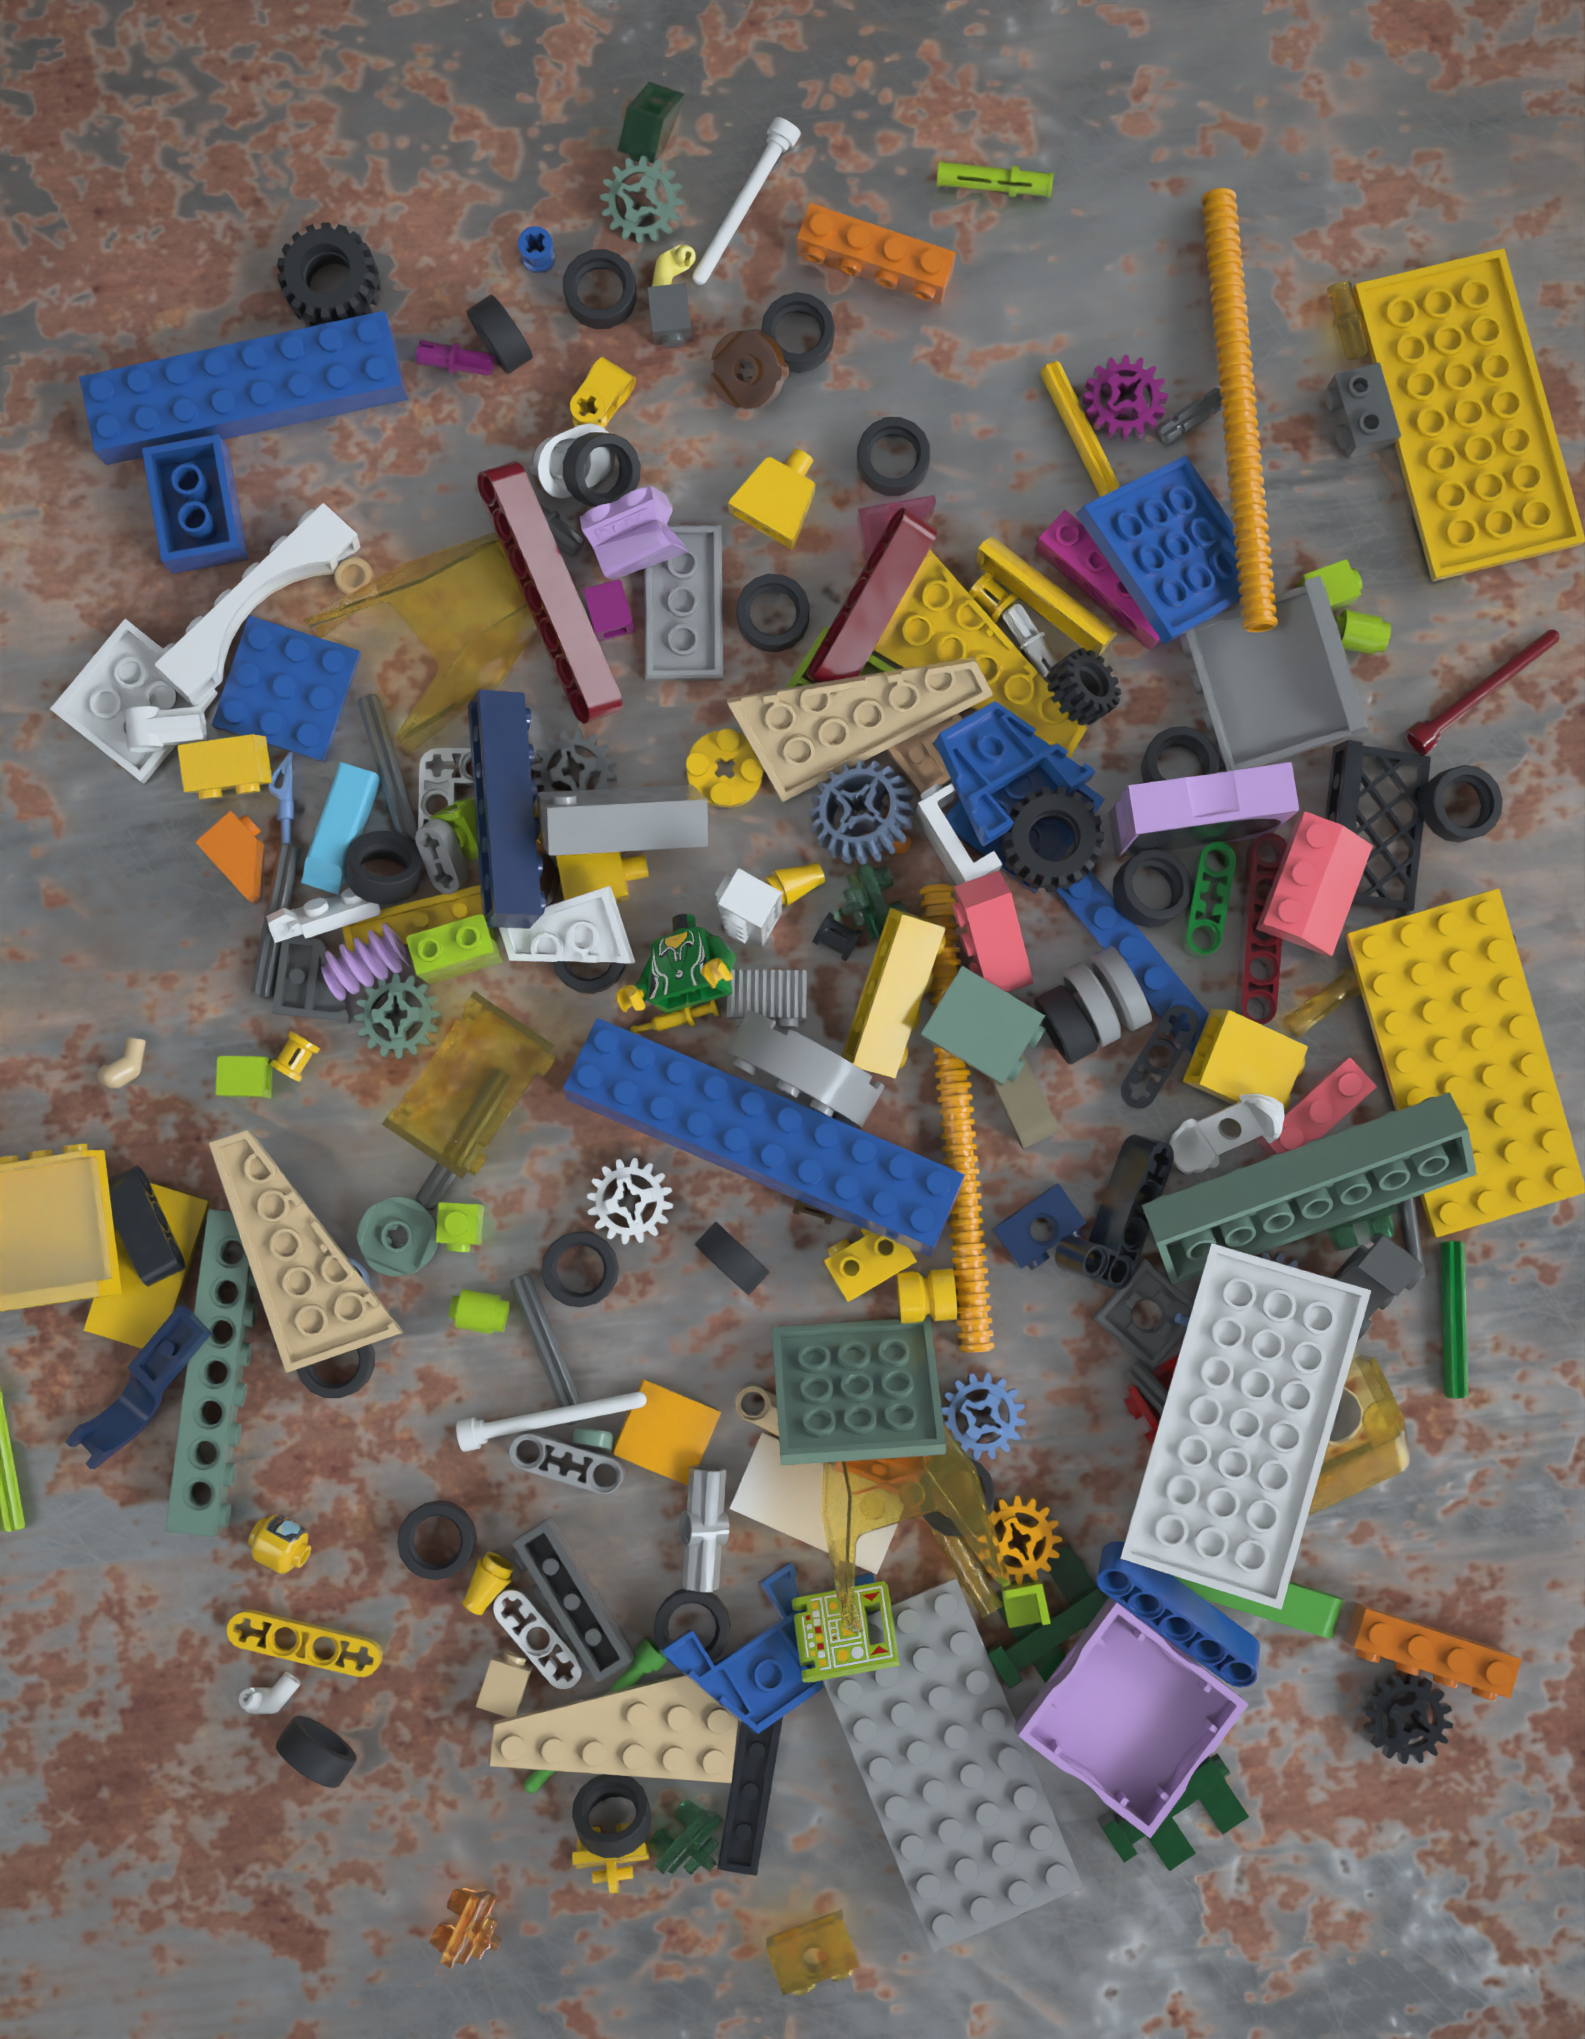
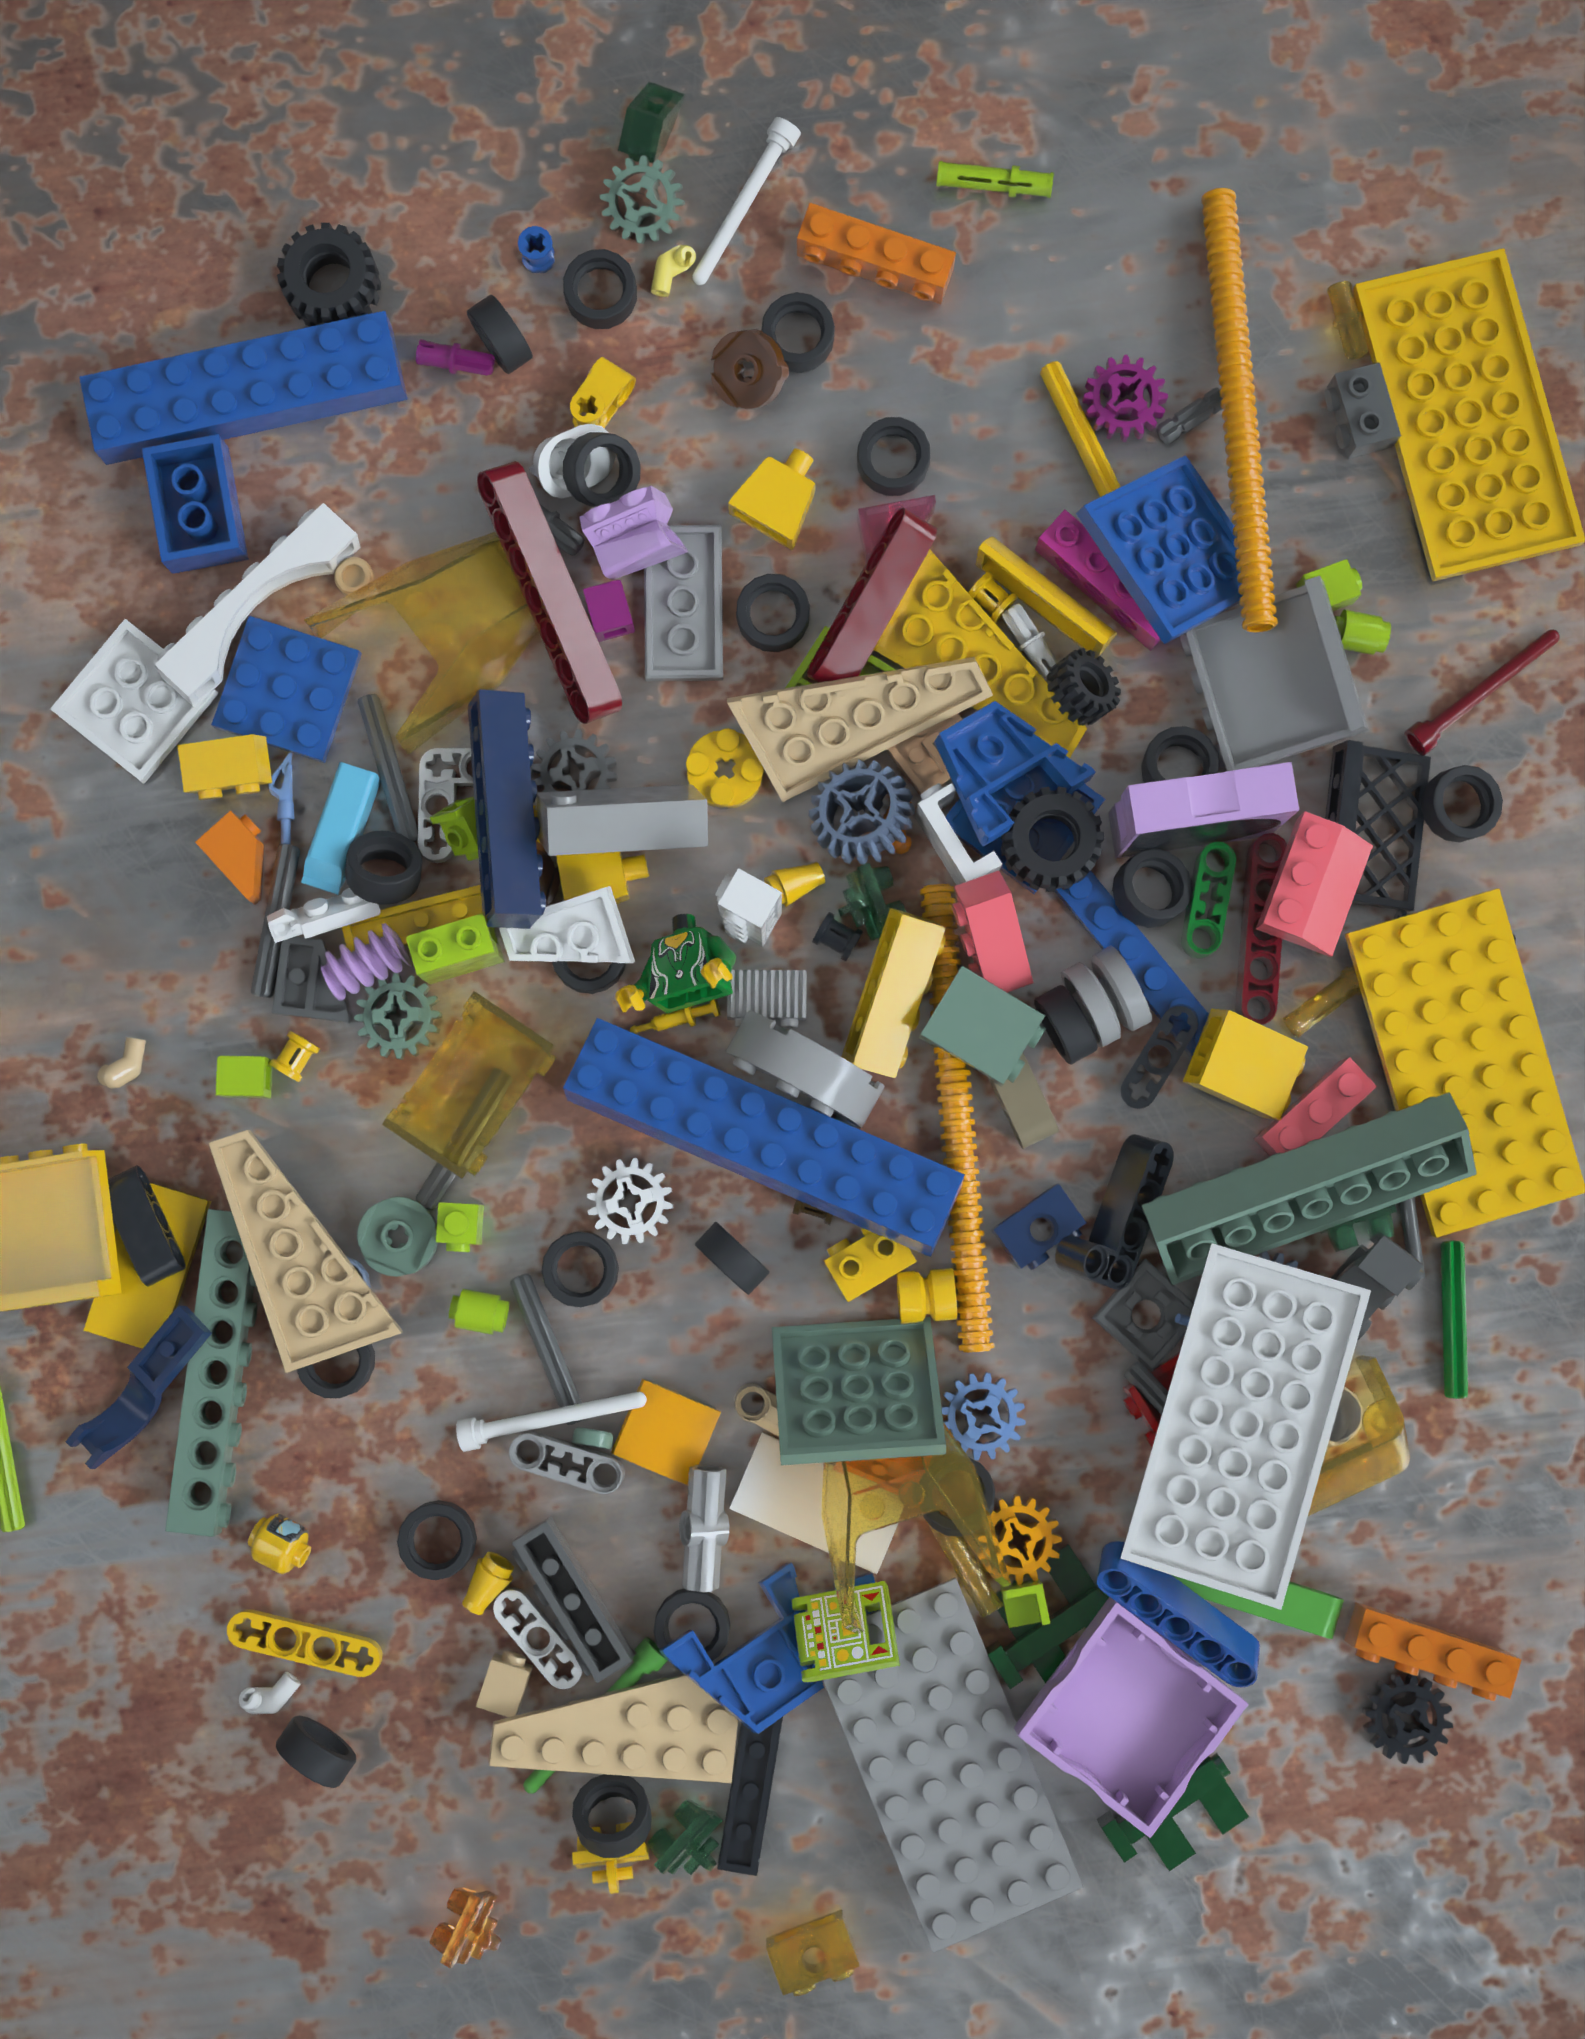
(152, 728): white piece -> none
(442, 856): light grey beam -> none
(670, 315): dark grey brick -> none
(1202, 1141): white piece -> none

